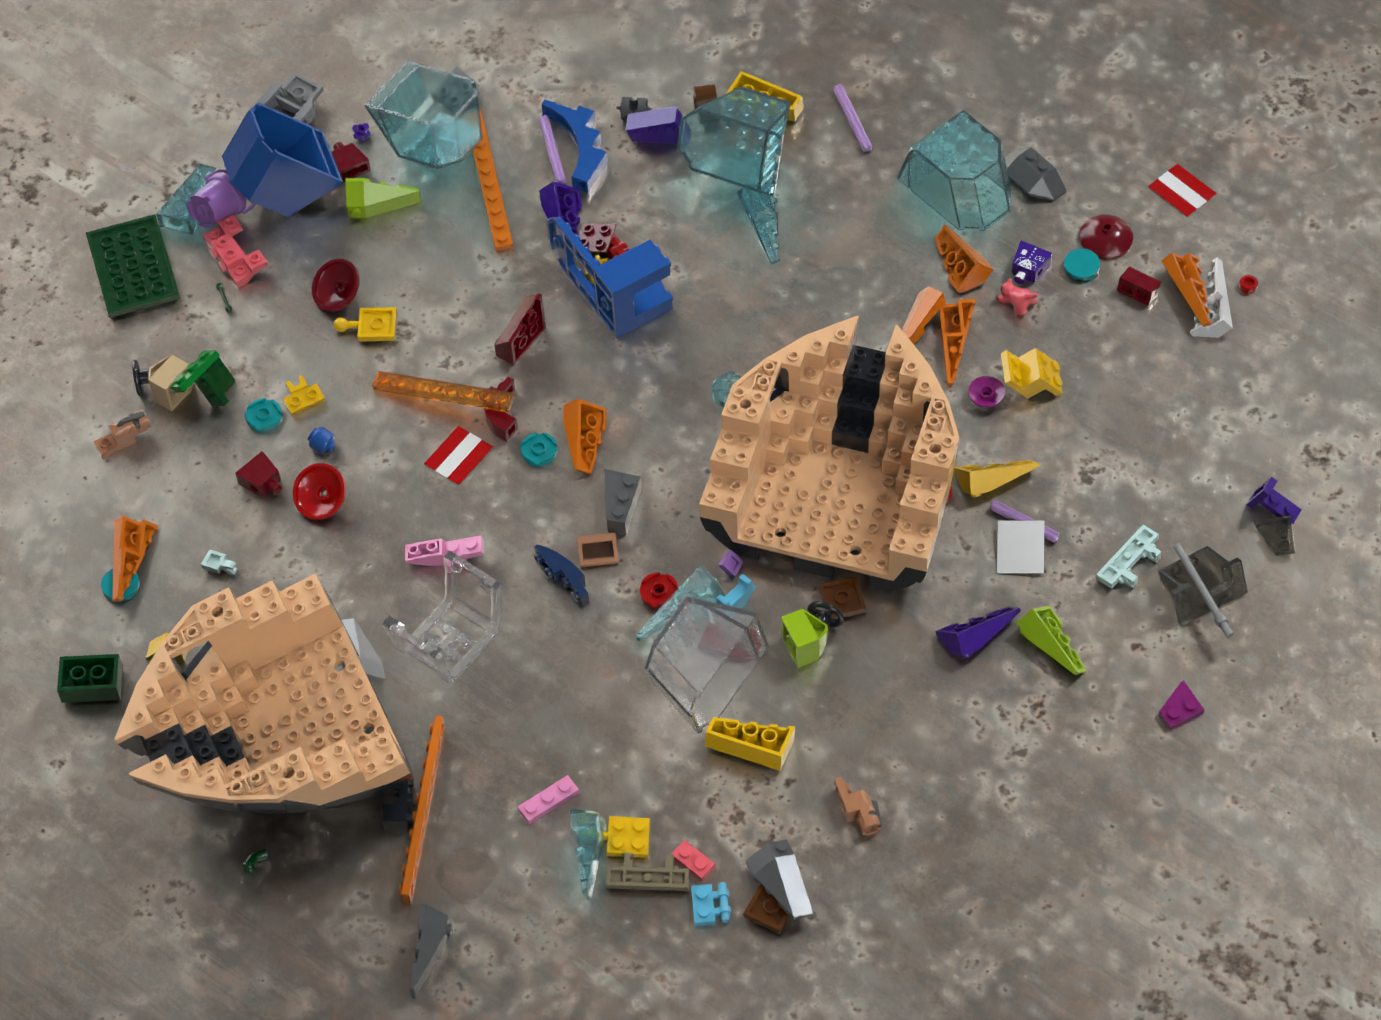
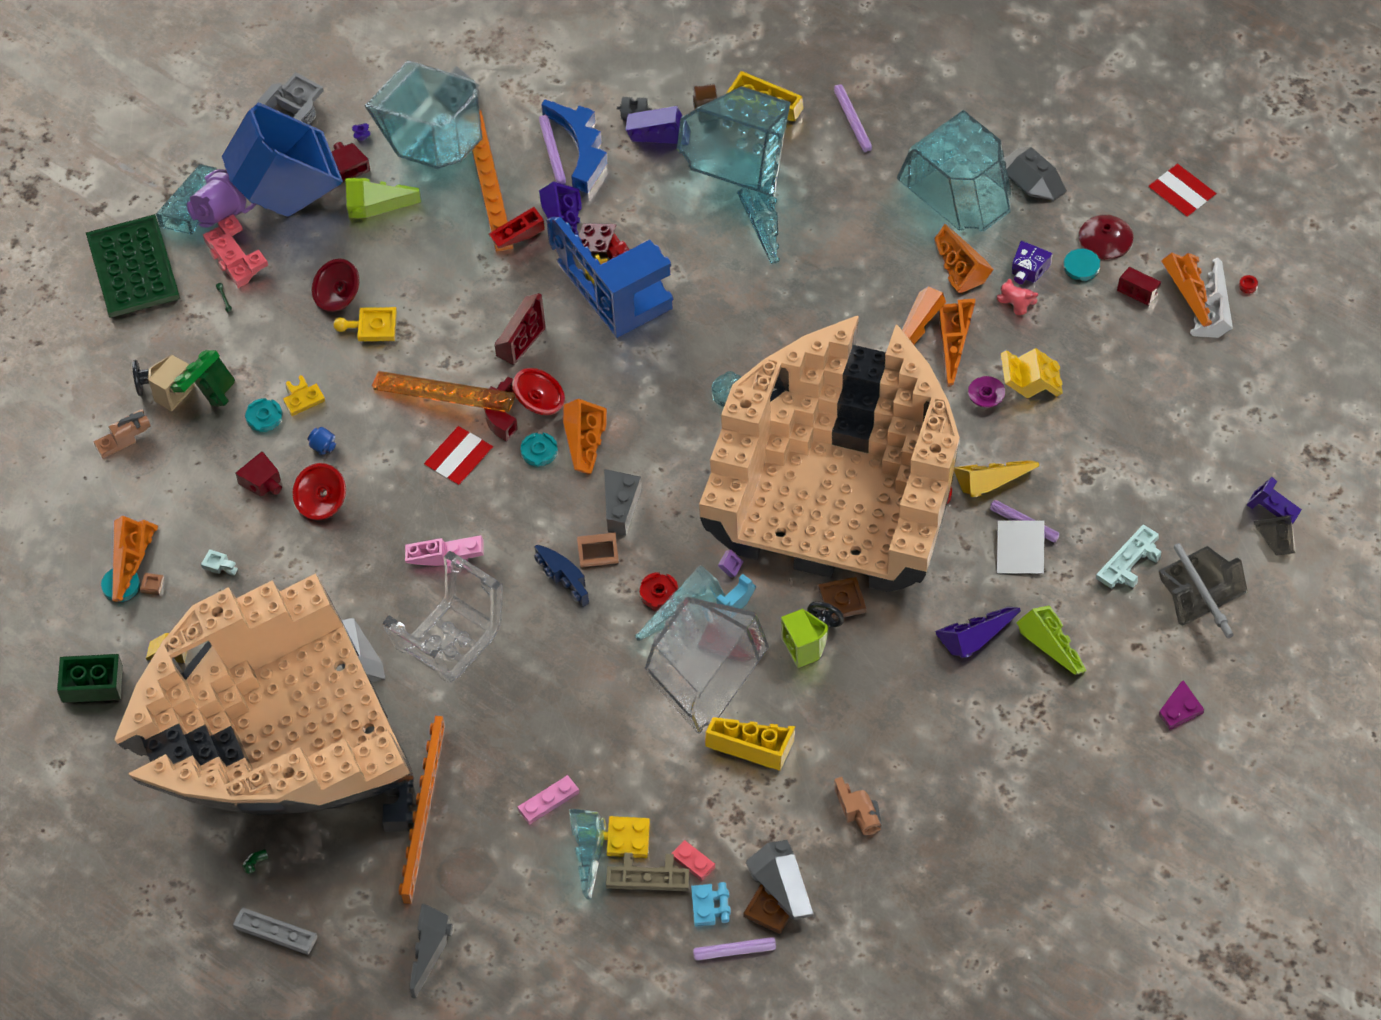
(152, 583): none -> nougat tile
(275, 931): none -> light grey plate
(518, 229): none -> red slope
(538, 391): none -> red dish
(734, 948): none -> lavender axle

